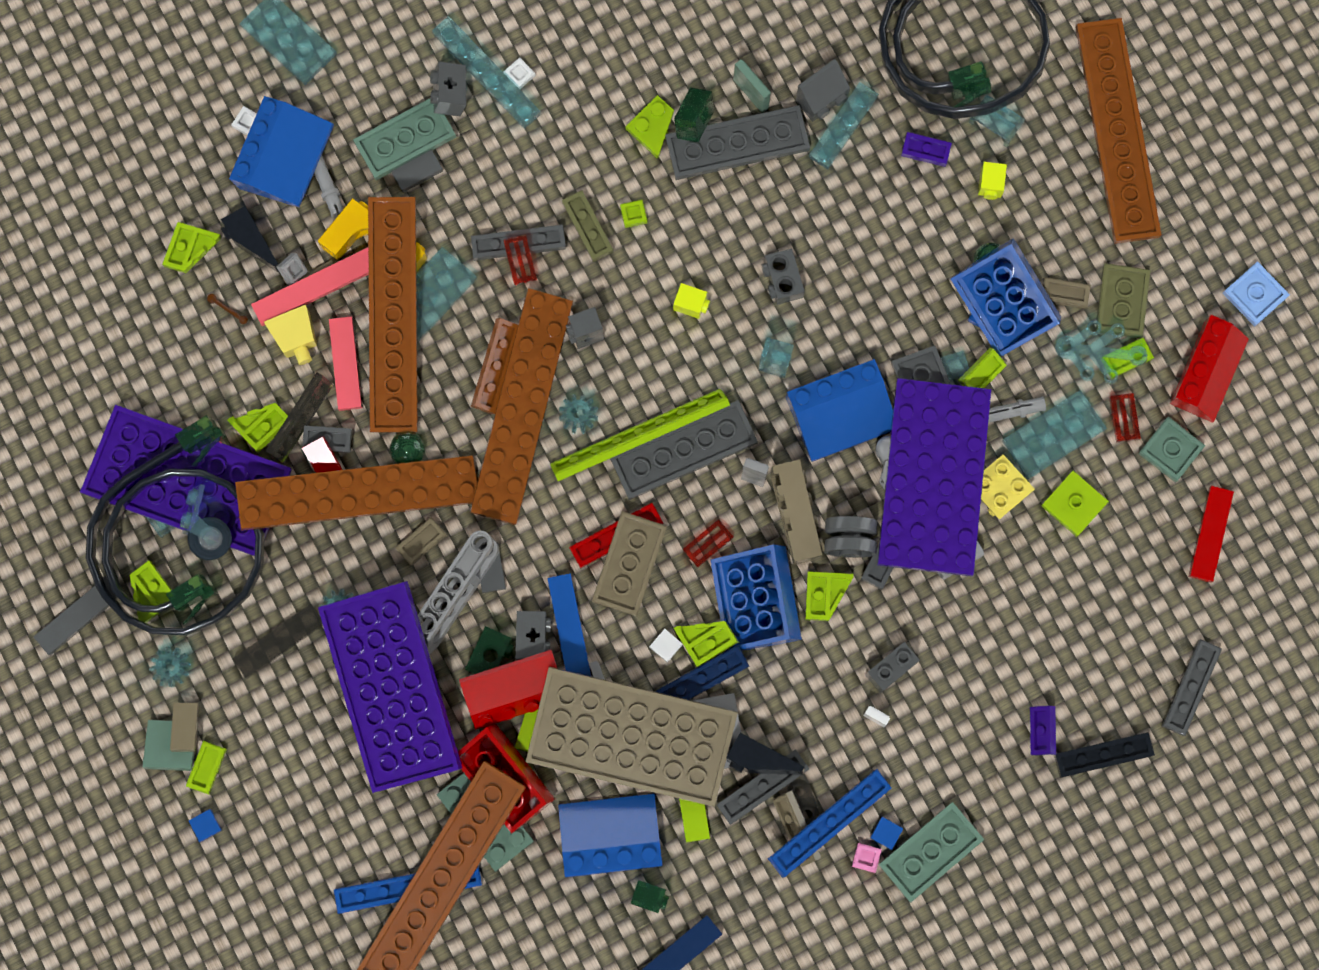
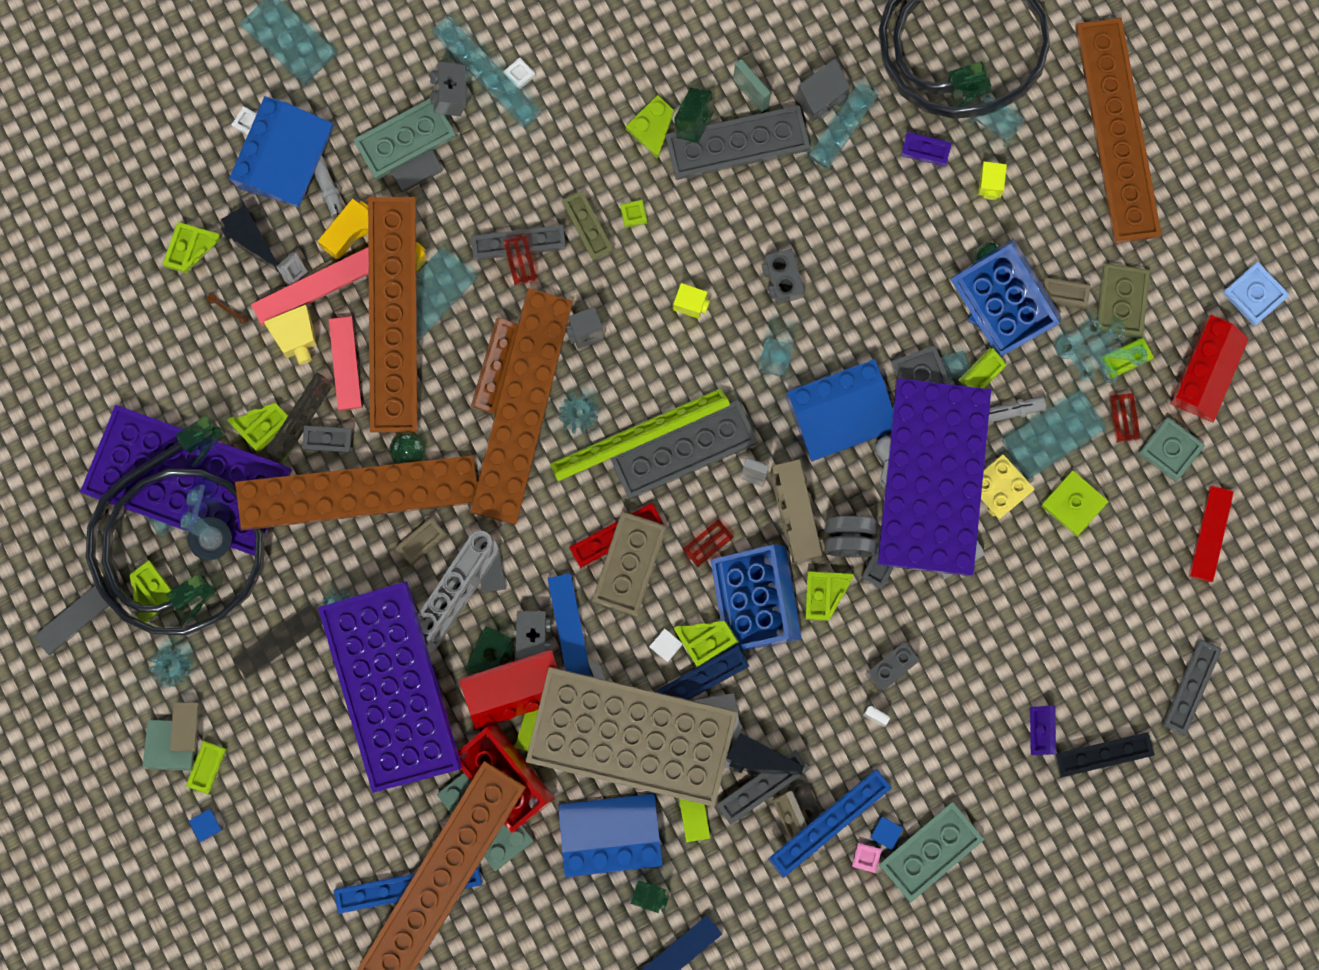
(321, 456): tile -> none

